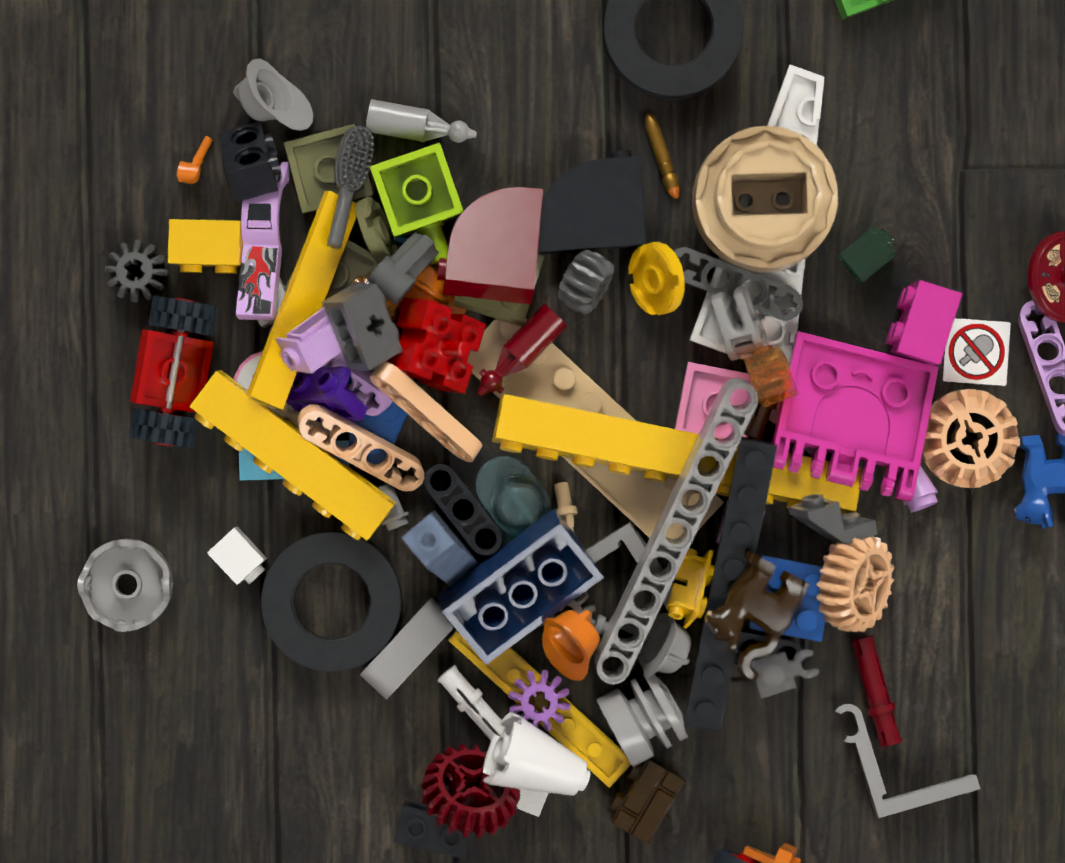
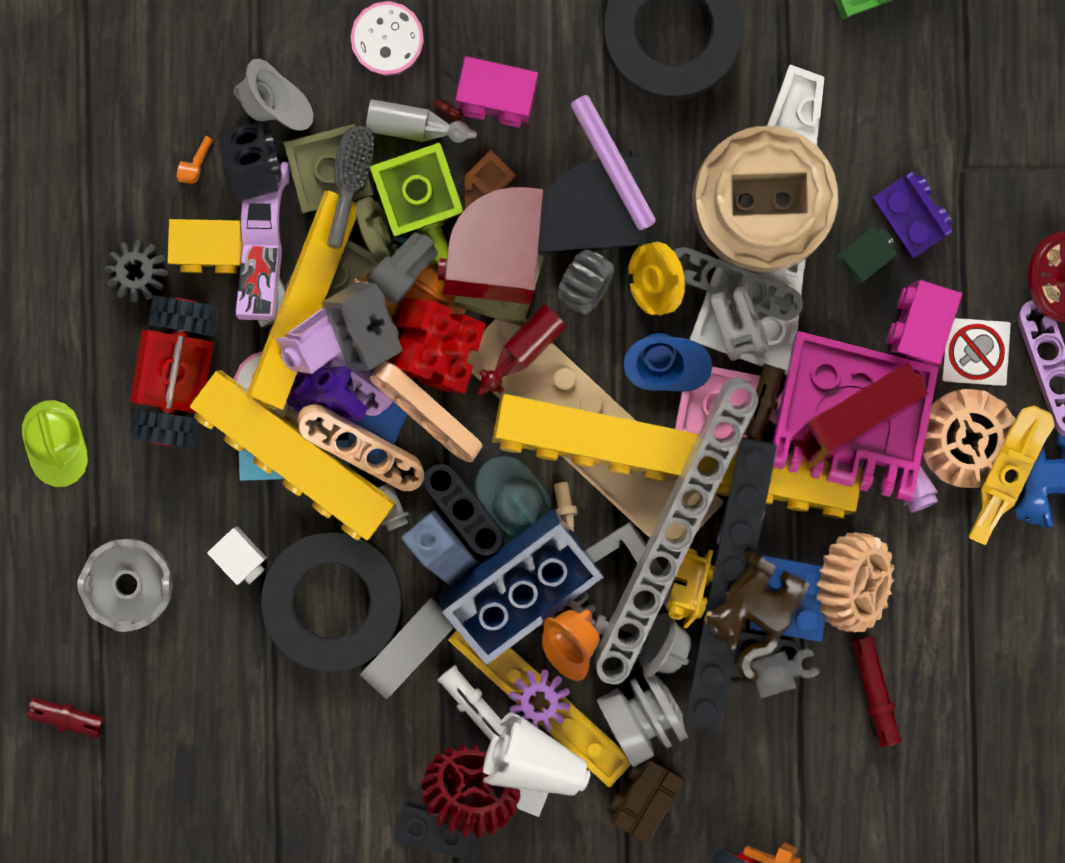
(54, 443): none -> lime piece
(65, 717): none -> dark red pin
(387, 38): none -> white tile
(454, 113): none -> clear red leg
(487, 176): none -> dark orange tile
(496, 92): none -> dark pink brick
(613, 162): none -> lavender axle
(662, 155): pearl gold piece -> none
(667, 363): none -> blue piece
(770, 375): clear orange brick -> none
(826, 519): dark grey slope -> none
(859, 414): none -> dark red slope
(875, 783): light grey hinge -> none
(913, 214): none -> dark purple bracket
(1017, 453): none -> yellow piece

